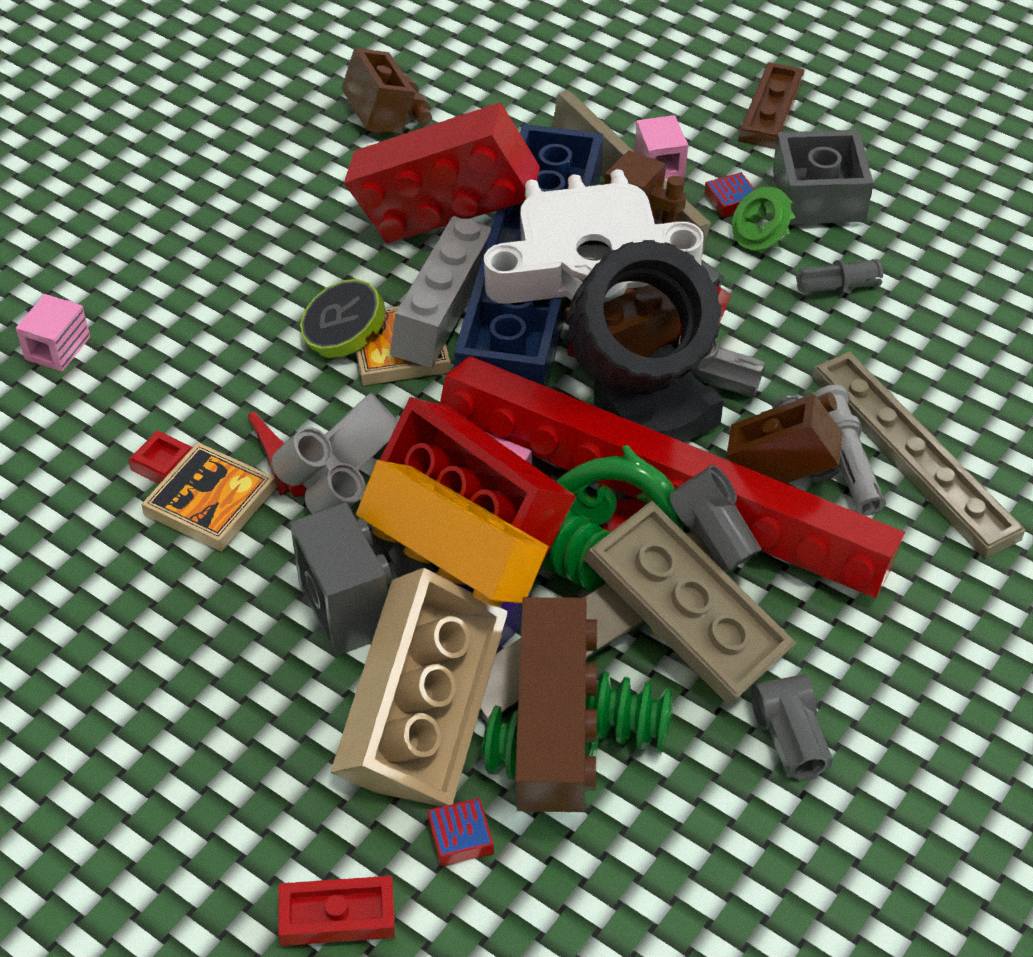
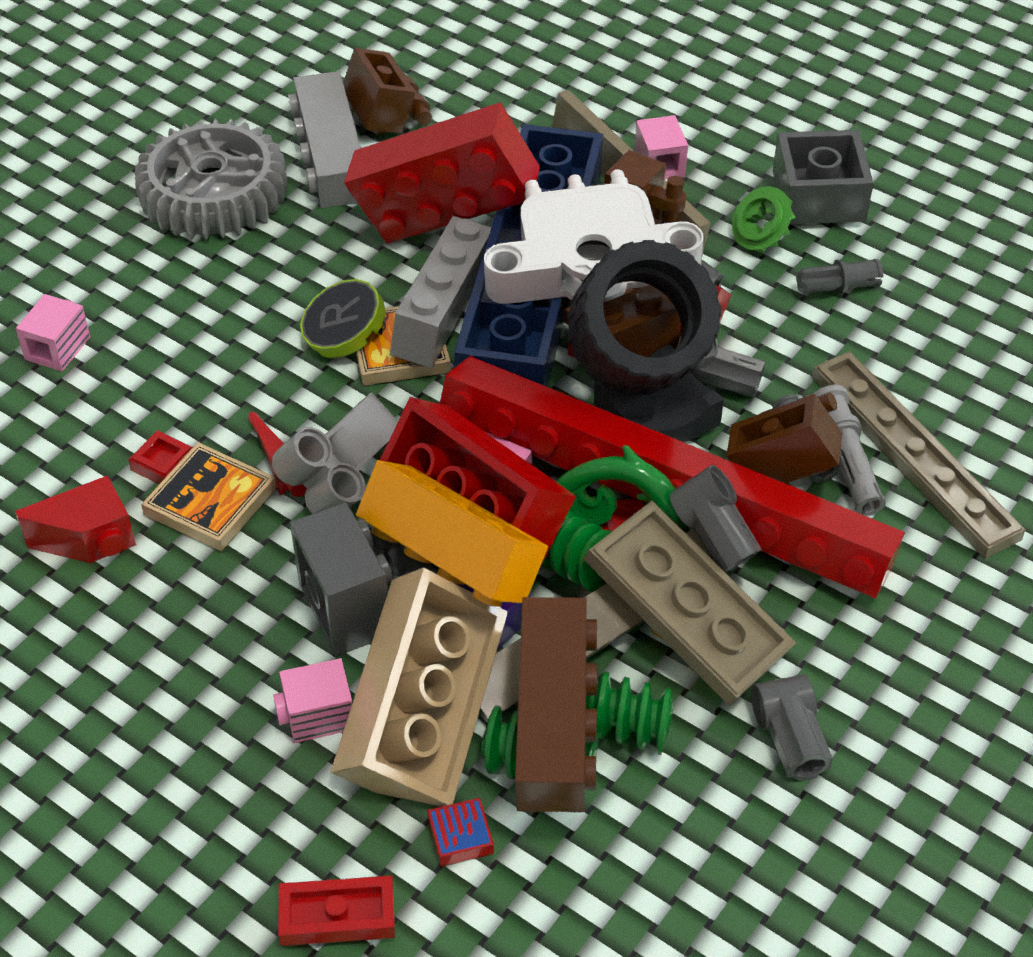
(78, 523): none -> red slope
(243, 189): none -> light grey gear
(314, 700): none -> bright pink brick
(328, 135): none -> light grey brick
(727, 192): red tile -> none
(771, 105): reddish brown tile -> none

